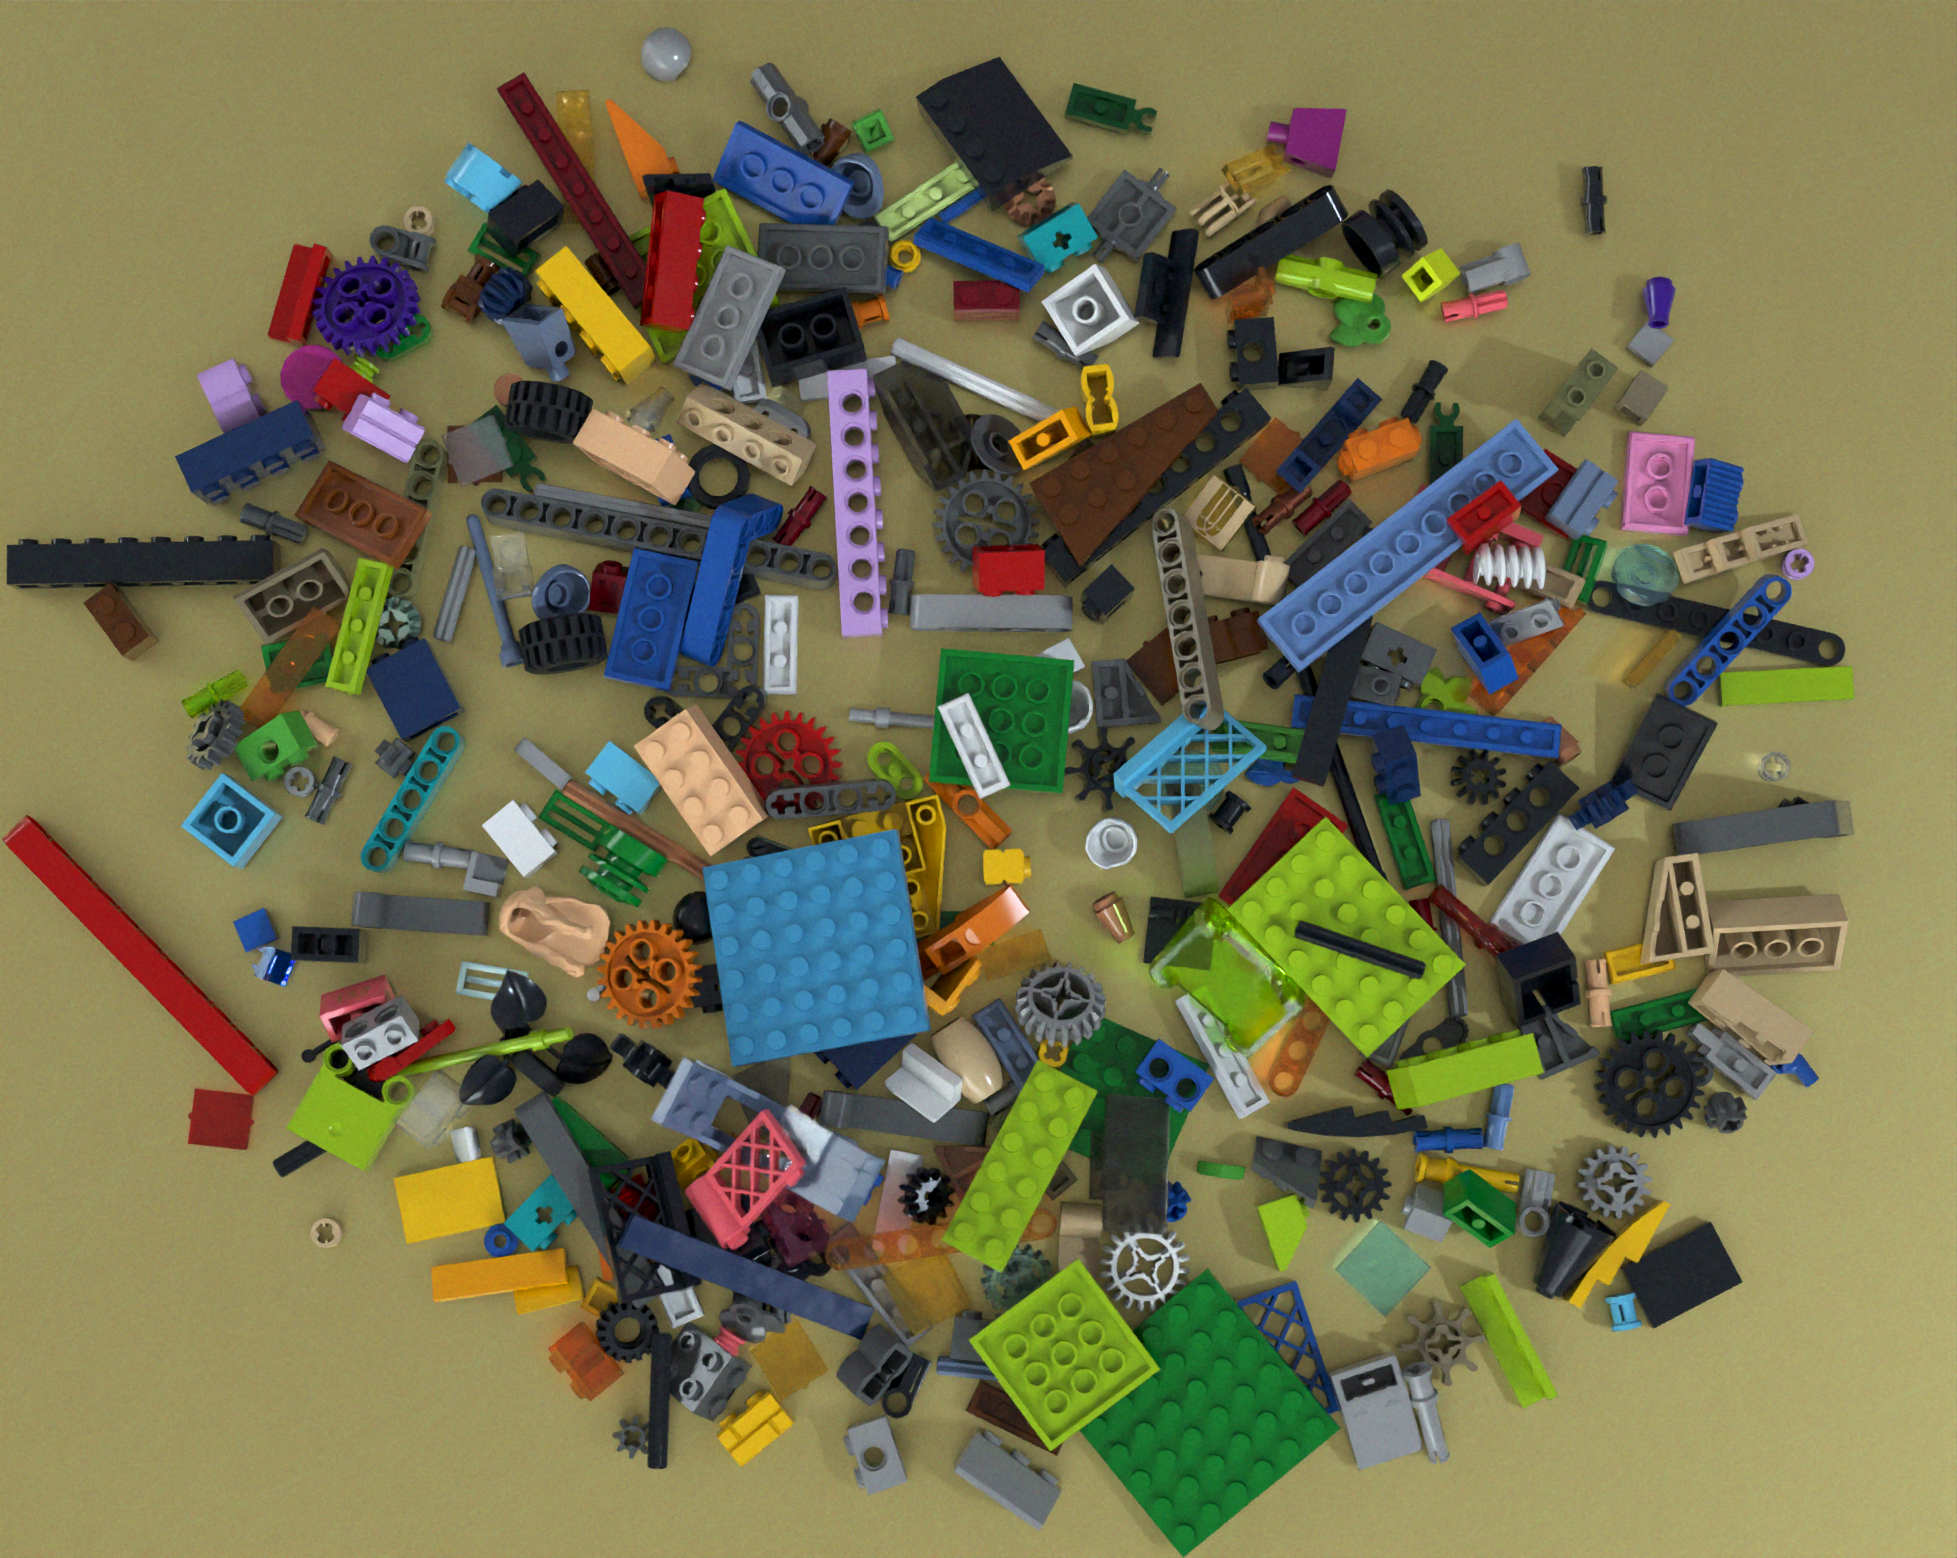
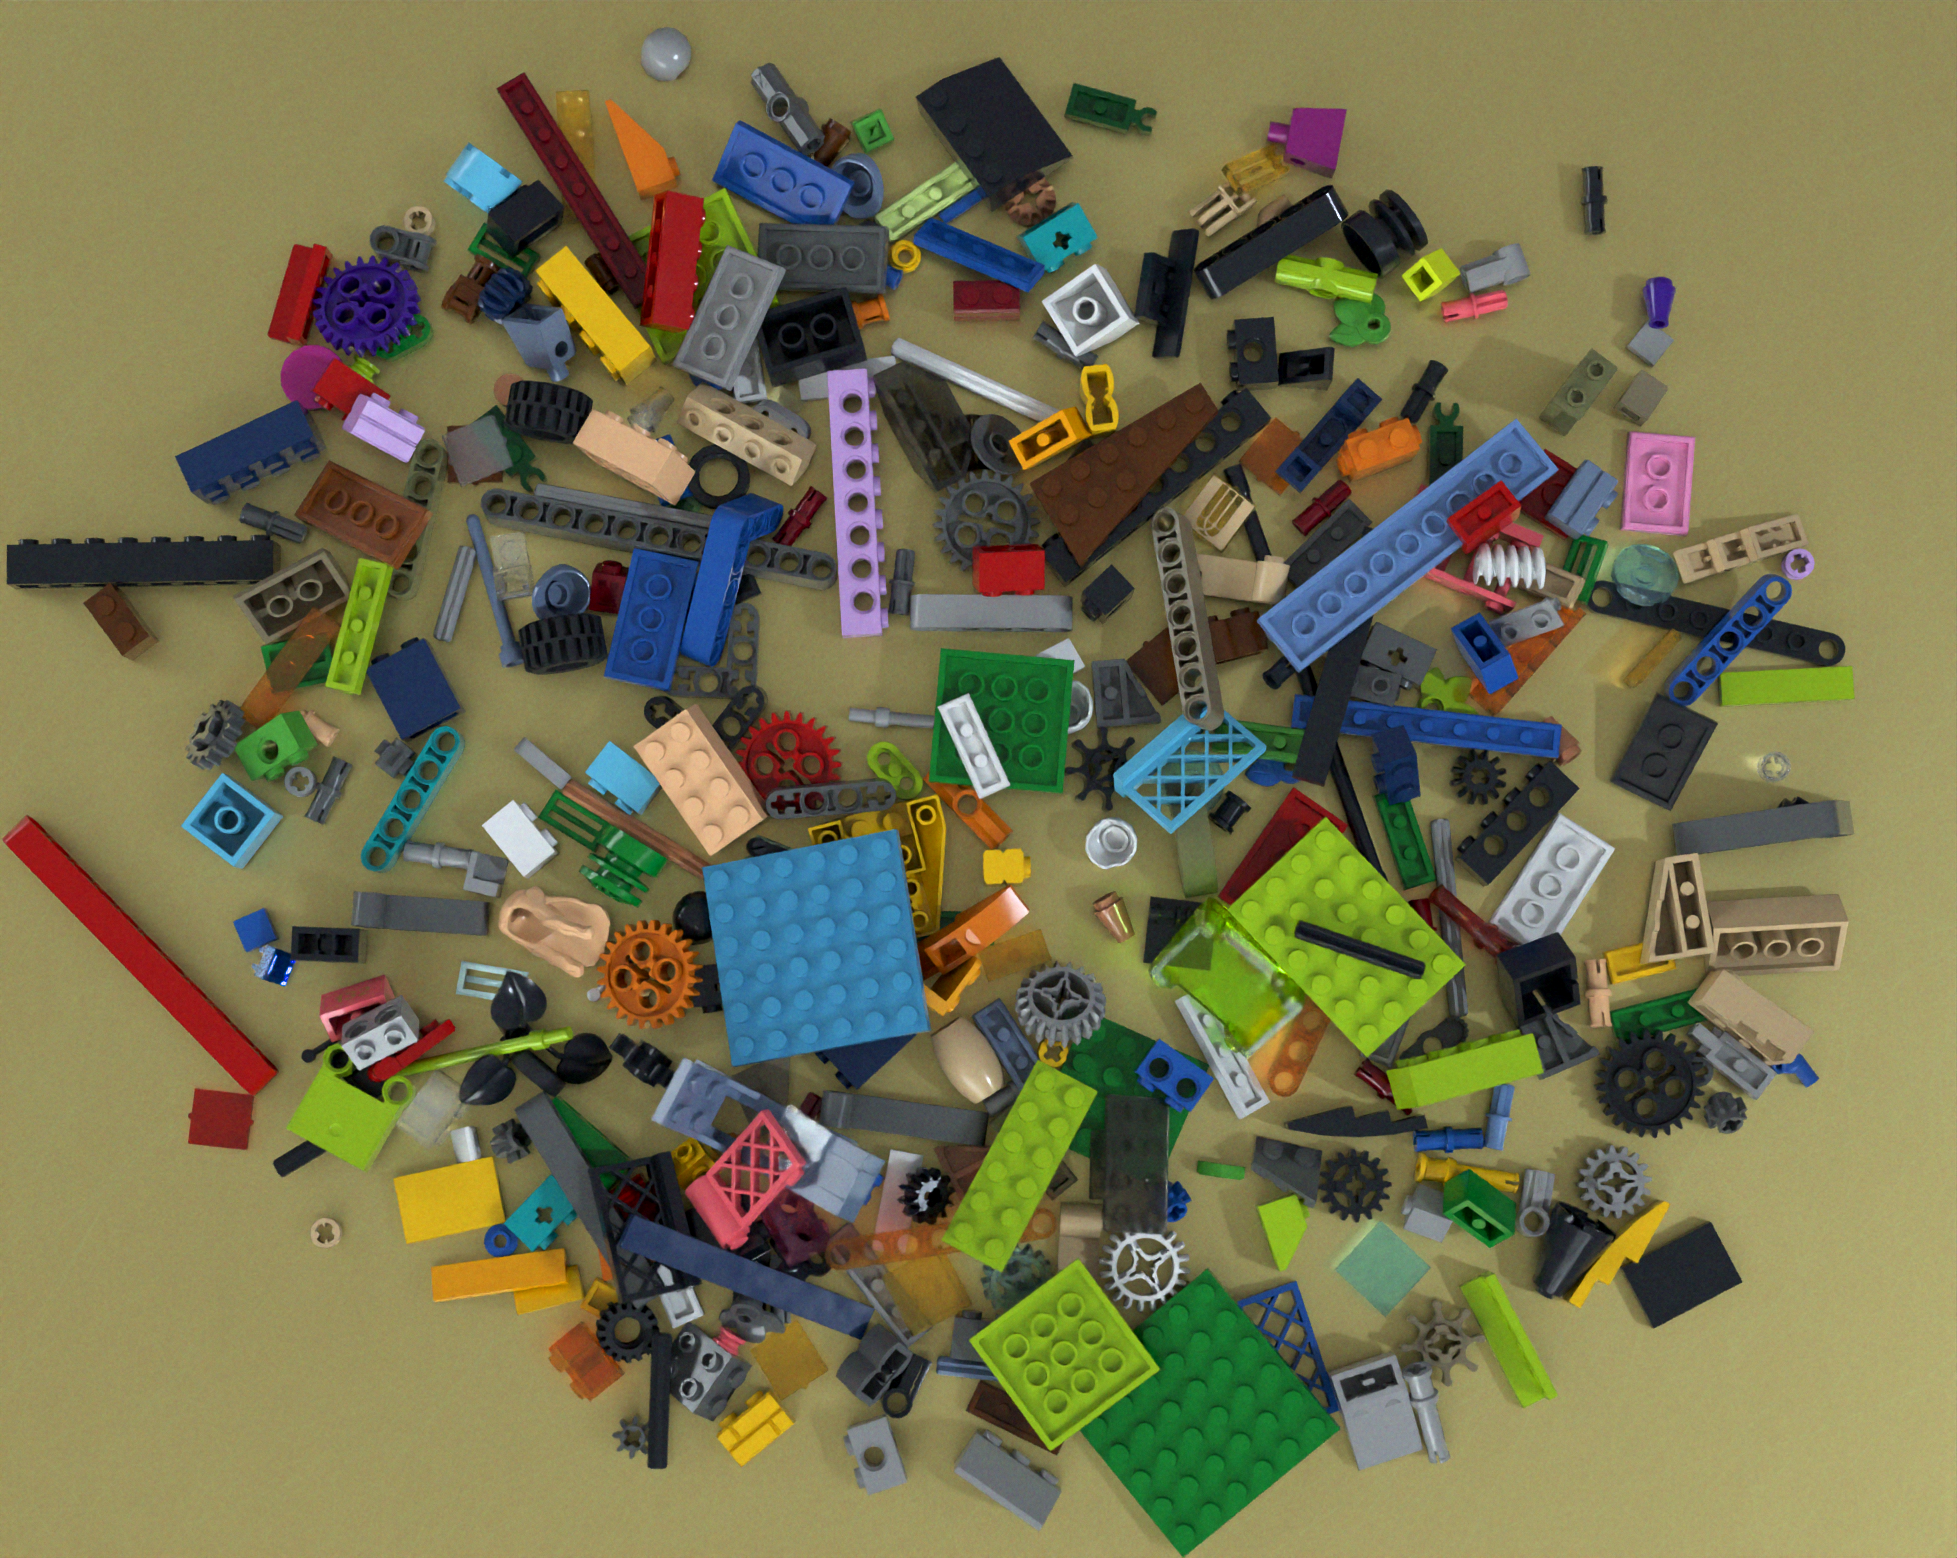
(214, 692): clear neon green axle -> none
(231, 395): lavender brick -> none
(403, 611): sand green gear -> none
(692, 184): black wing -> none
(780, 644): white tile -> none
(925, 1084): white panel -> none
(1131, 215): dark grey plate -> none
(1251, 300): clear orange bracket -> none
(1281, 508): copper pin -> none
(1603, 804): dark blue gear -> none
(1623, 1311): medium azure bush -> none
(1714, 496): blue brick -> none

